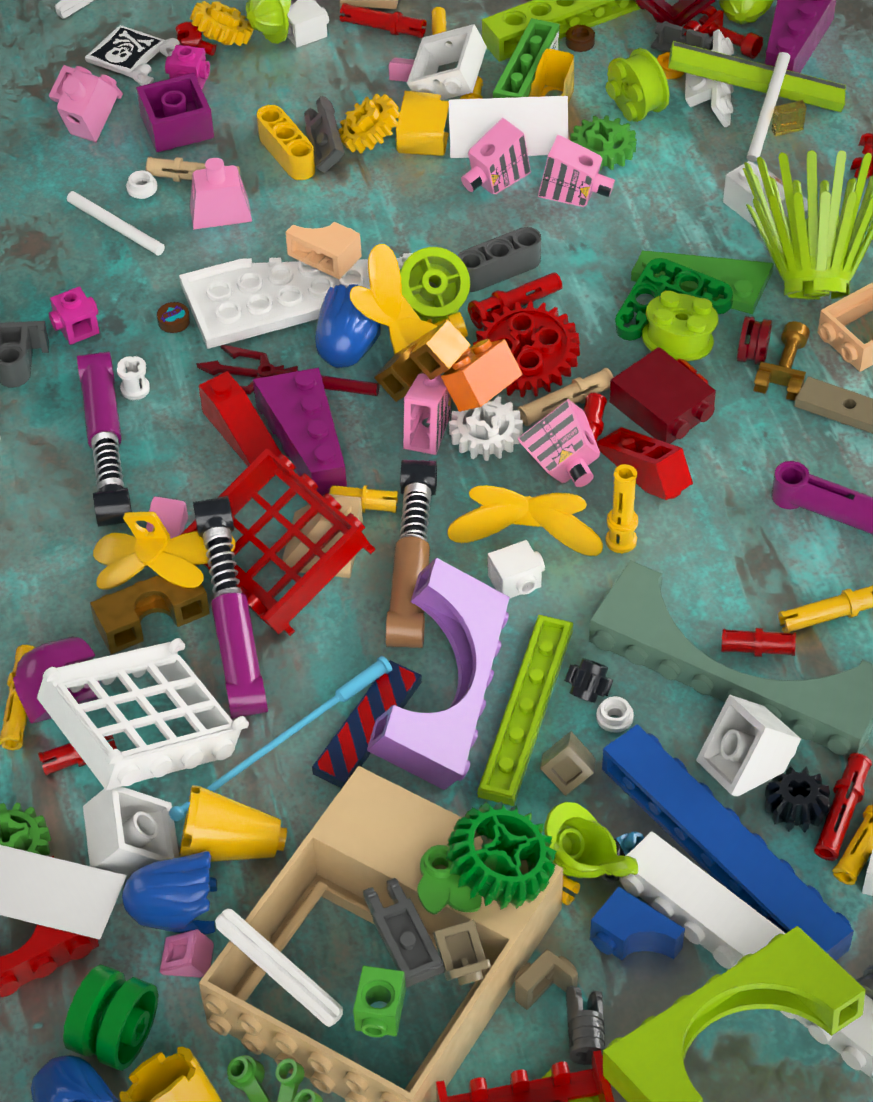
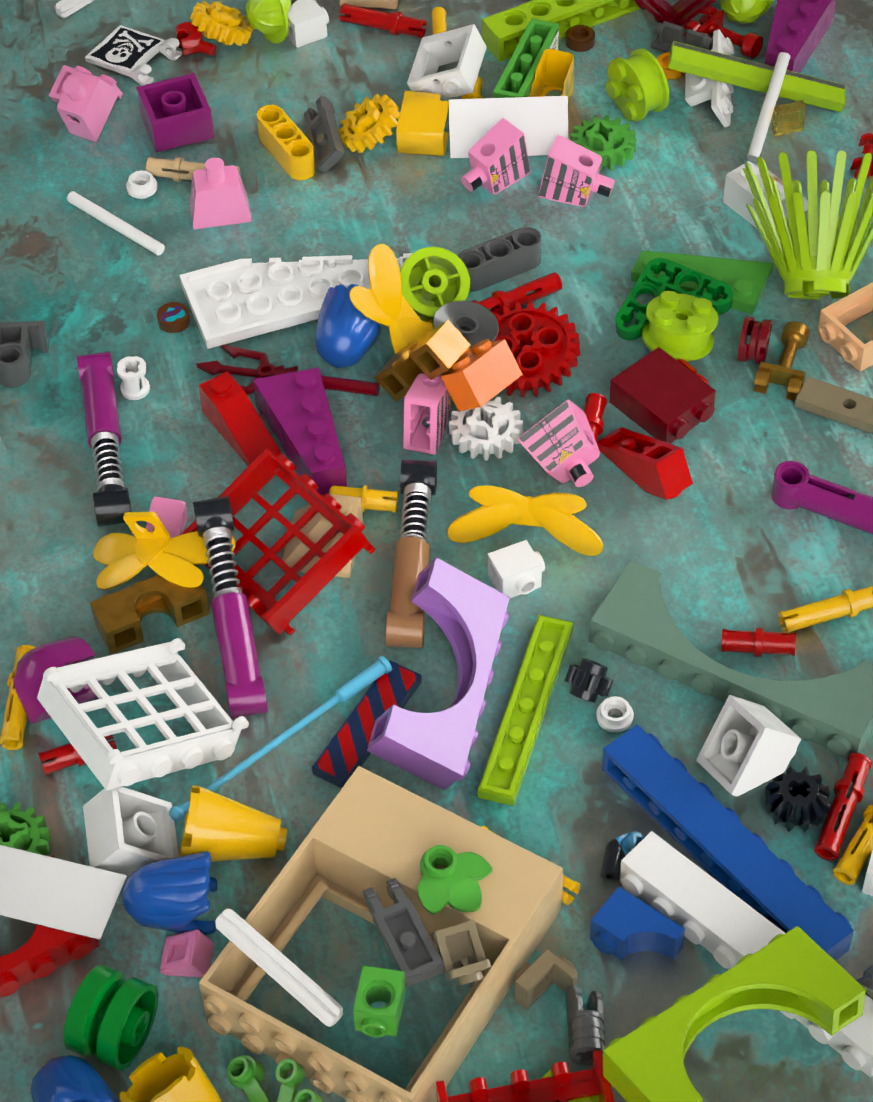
(74, 315): dark pink brick -> none
(187, 61): dark pink brick -> none
(328, 248): light nougat arch -> none
(400, 69): bright pink slope -> none
(470, 318): none -> dark grey dish
(506, 842): green gear -> none
(568, 763): dark tan panel -> none
(574, 392): tan pin -> none
(584, 845): lime piece -> none
(622, 518): yellow pin -> none

